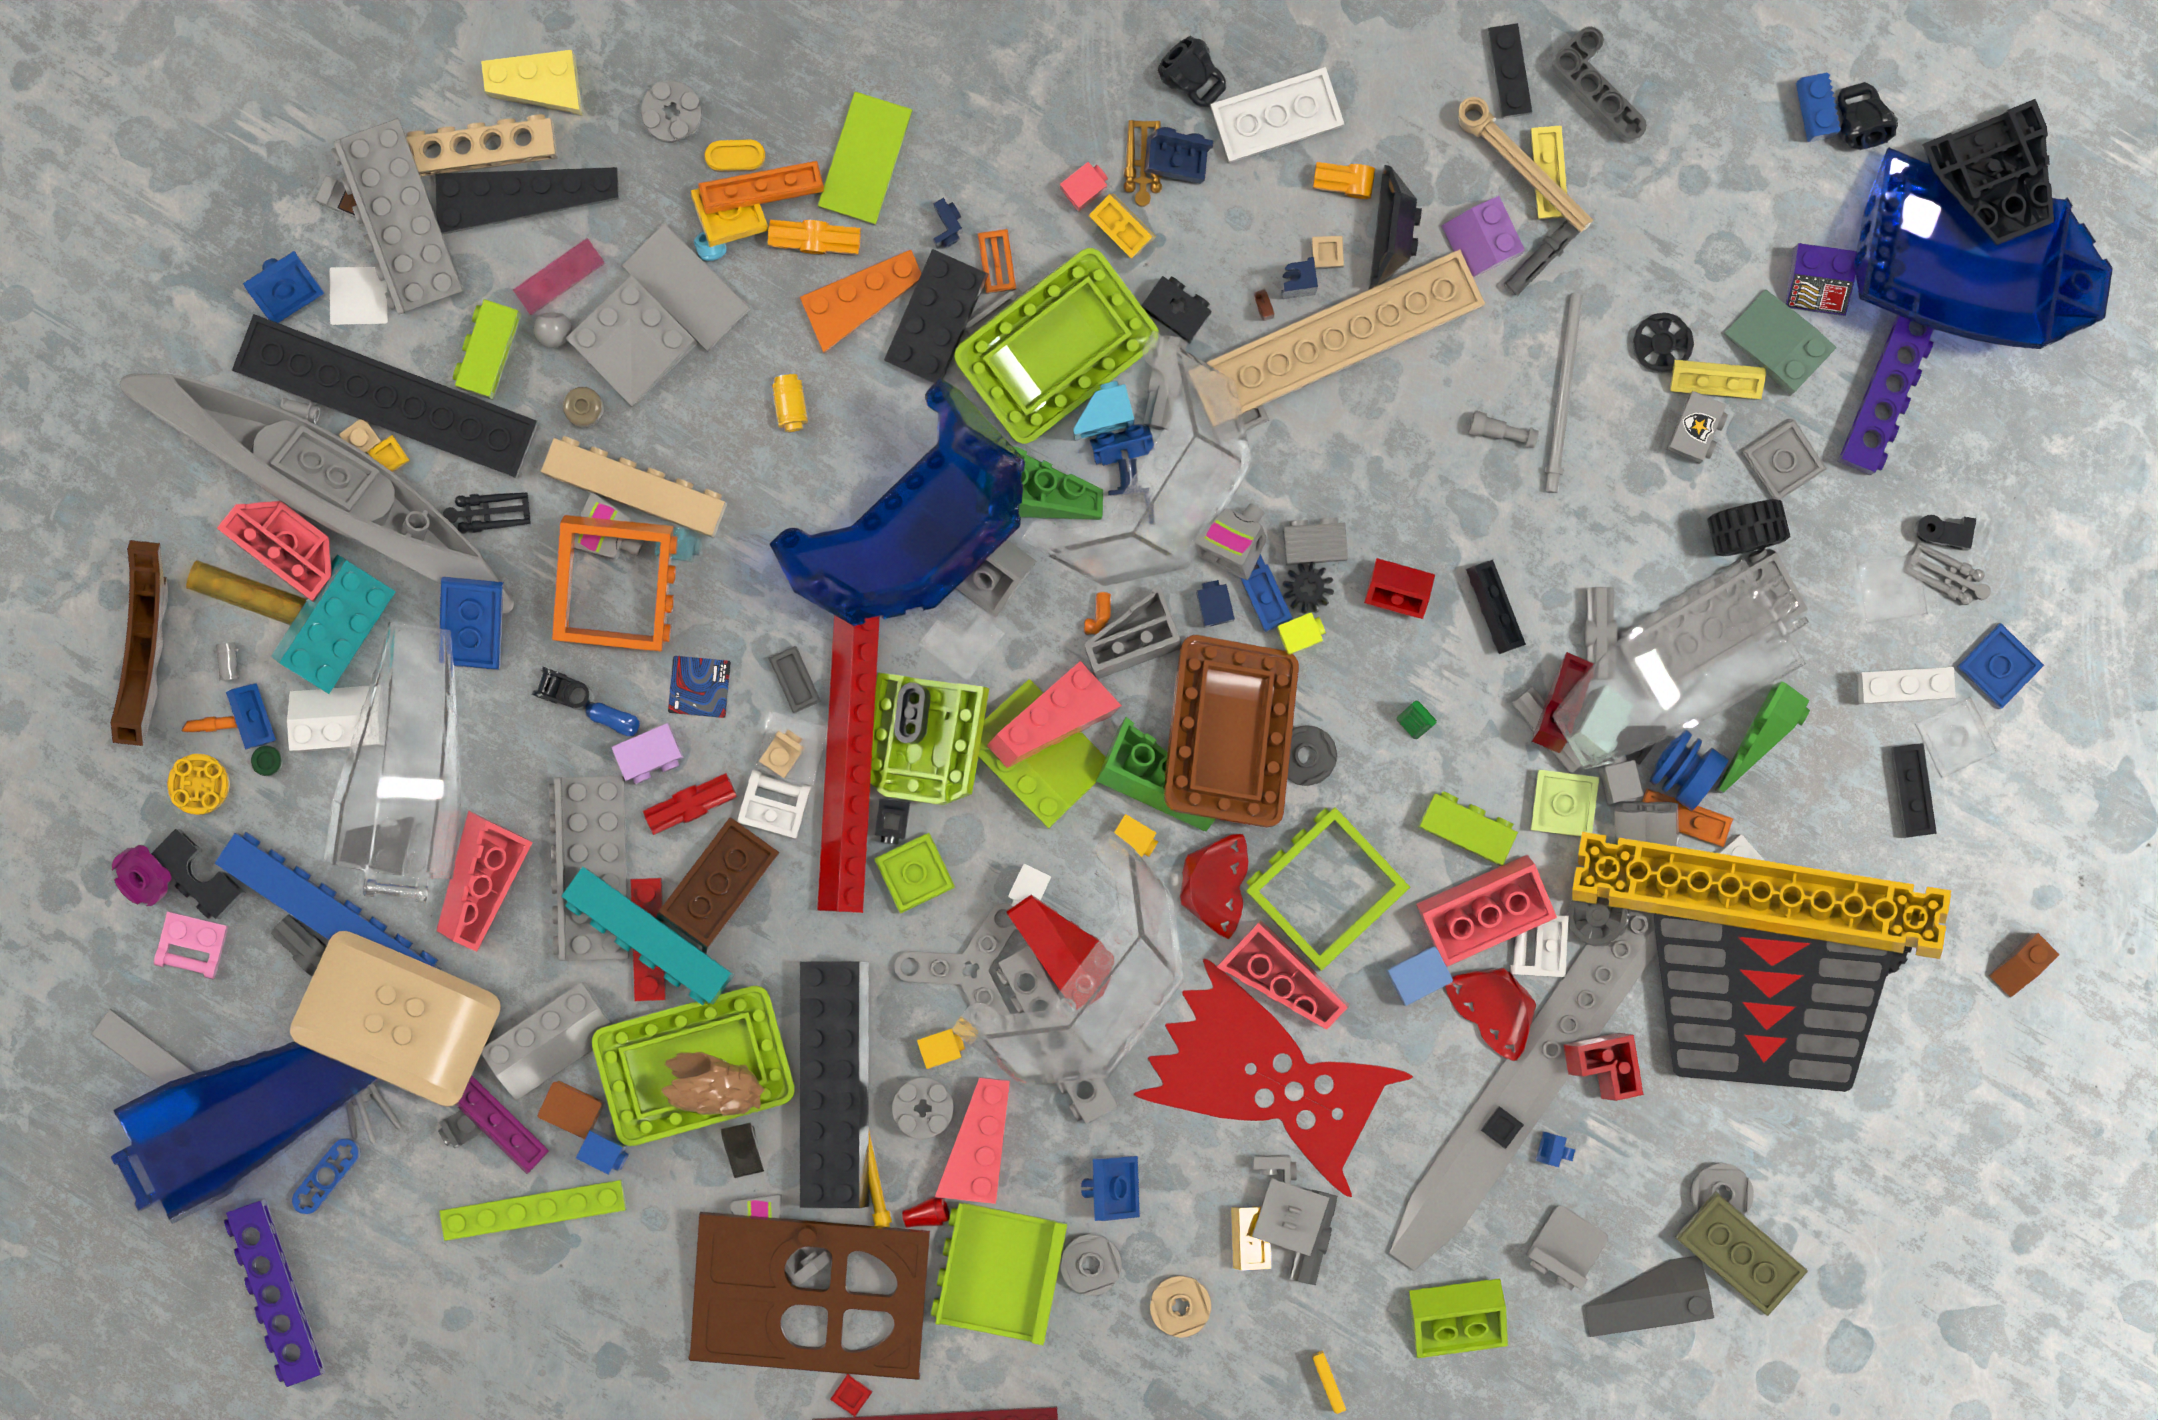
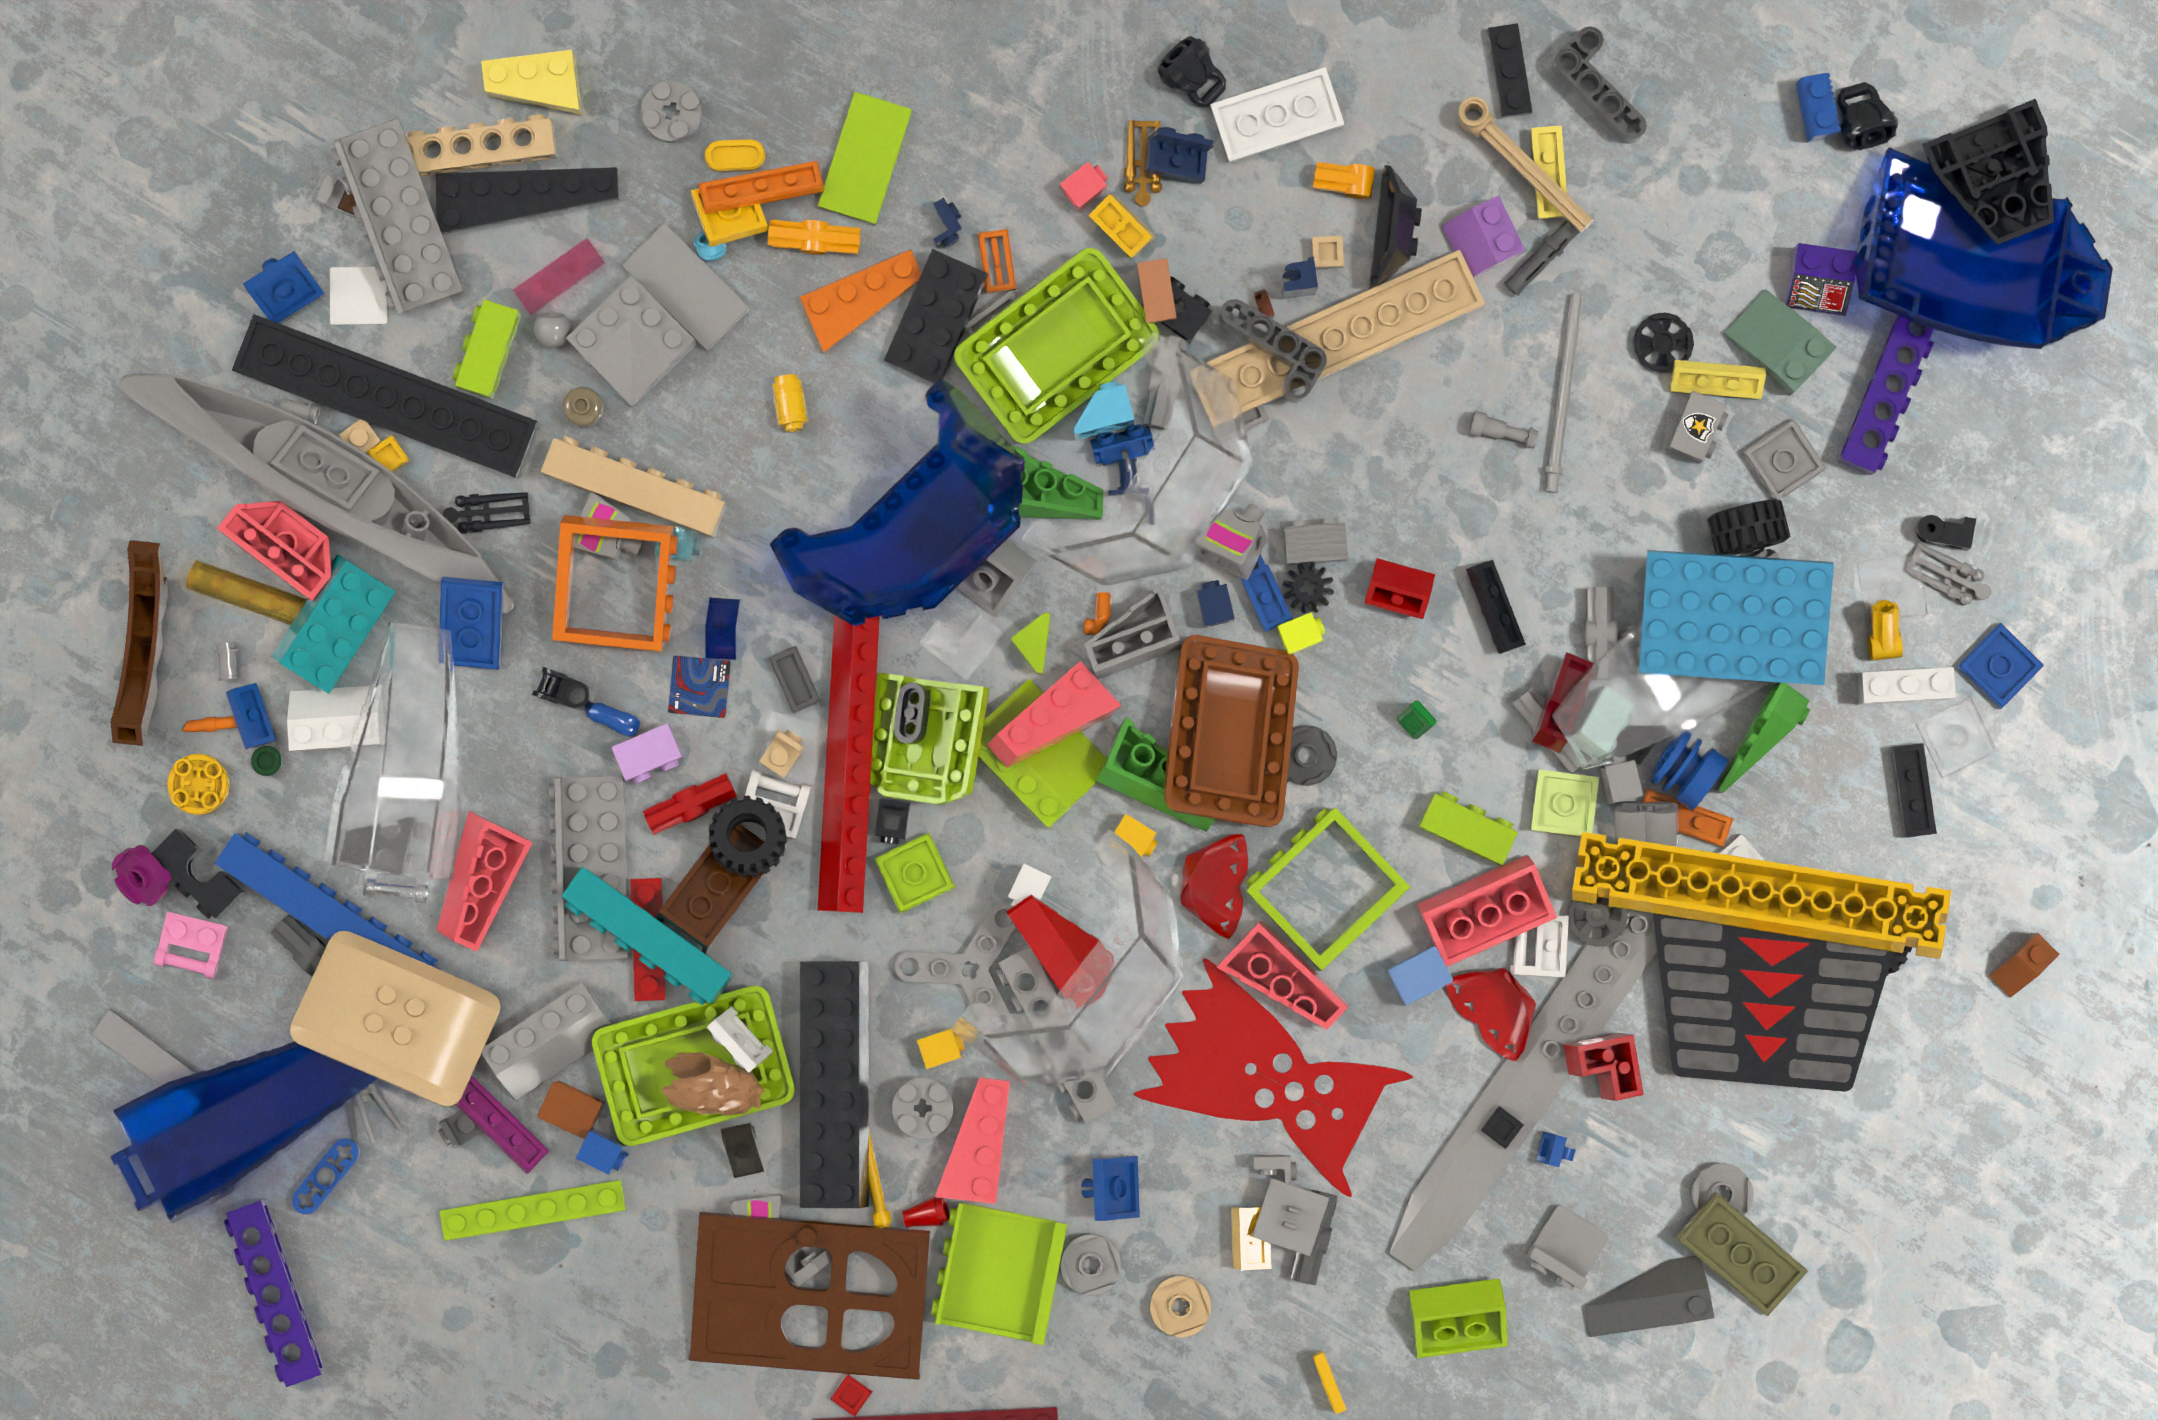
(722, 628): none -> clear blue slope
(739, 1040): none -> white plate
(747, 811): none -> black tyre
(1033, 642): none -> lime slope
(1156, 291): none -> nougat tile
(1269, 345): none -> dark grey beam
(1736, 617): none -> dark azure plate
(1885, 637): none -> yellow piece

